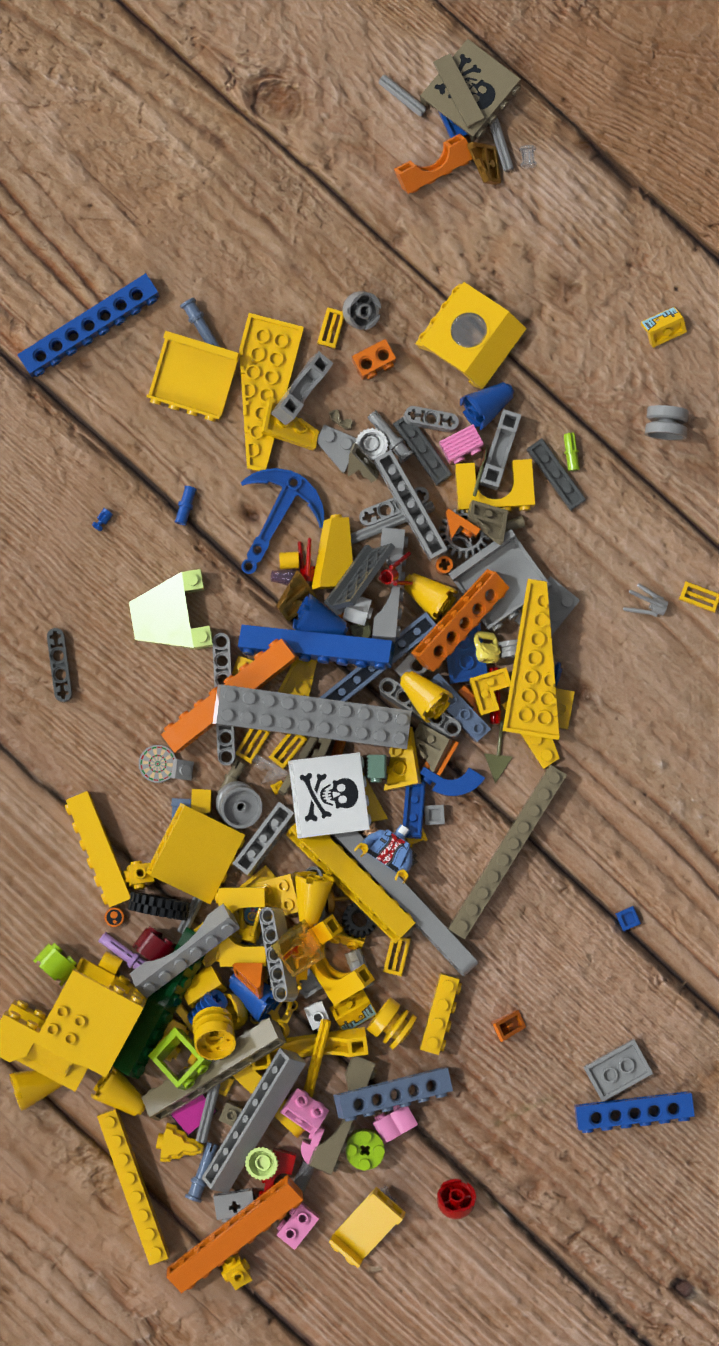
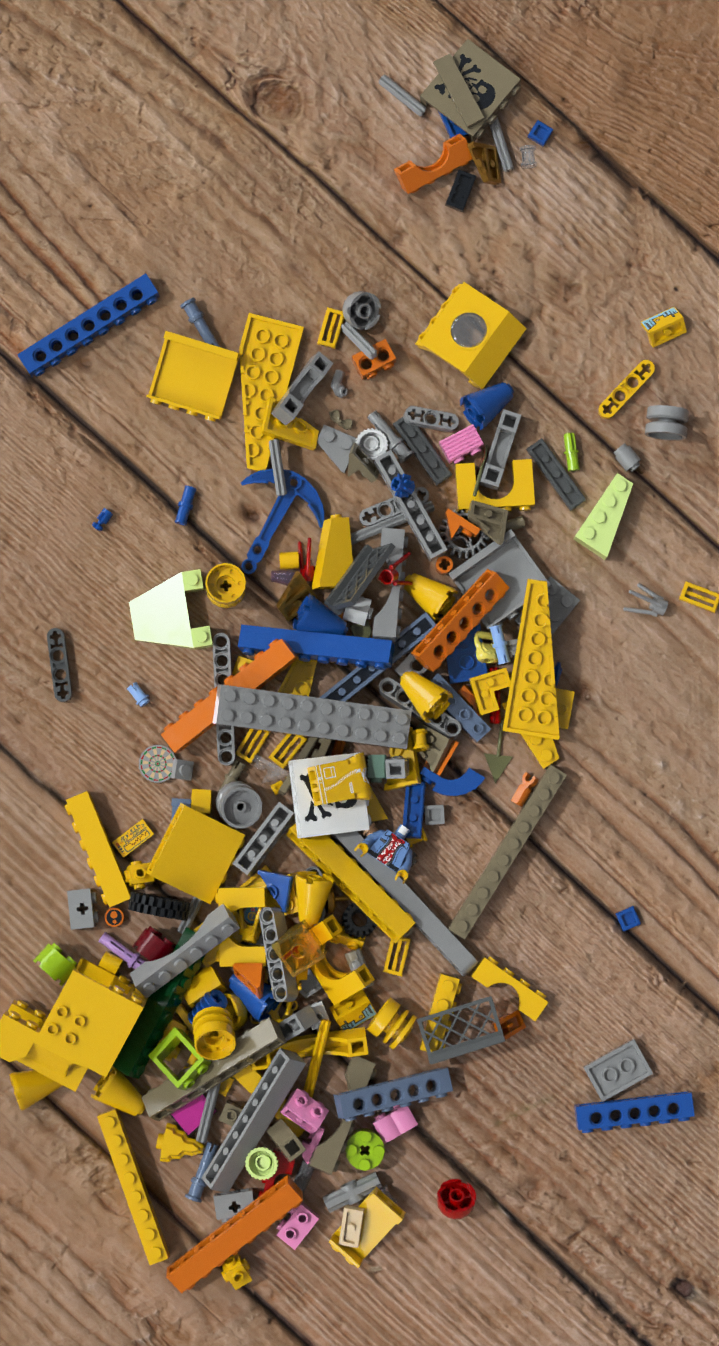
(77, 918): none -> light grey brick
(133, 838): none -> yellow tile
(141, 698): none -> light blue pin
(225, 574): none -> yellow wheel
(277, 467): none -> light grey axle
(279, 887): none -> blue tile
(285, 1140): none -> dark tan slope
(298, 1022): none -> light grey brick
(337, 386): none -> light grey arm
(340, 781): none -> yellow piece
(351, 1226): none -> tan plate
(352, 1192): none -> light grey piece
(359, 341): none -> light grey axle
(397, 767): none -> light grey brick
(402, 485): none -> blue gear
(419, 740): none -> yellow bush
(460, 190): none -> black plate
(467, 1046): none -> dark grey fence
(499, 644): none -> light blue pin
(524, 789): none -> orange bar
(530, 1002): none -> yellow arch
(540, 133): none -> blue tile
(602, 523): none -> yellowish green wedge
(624, 387): none -> yellow beam
(627, 457): none -> light grey brick

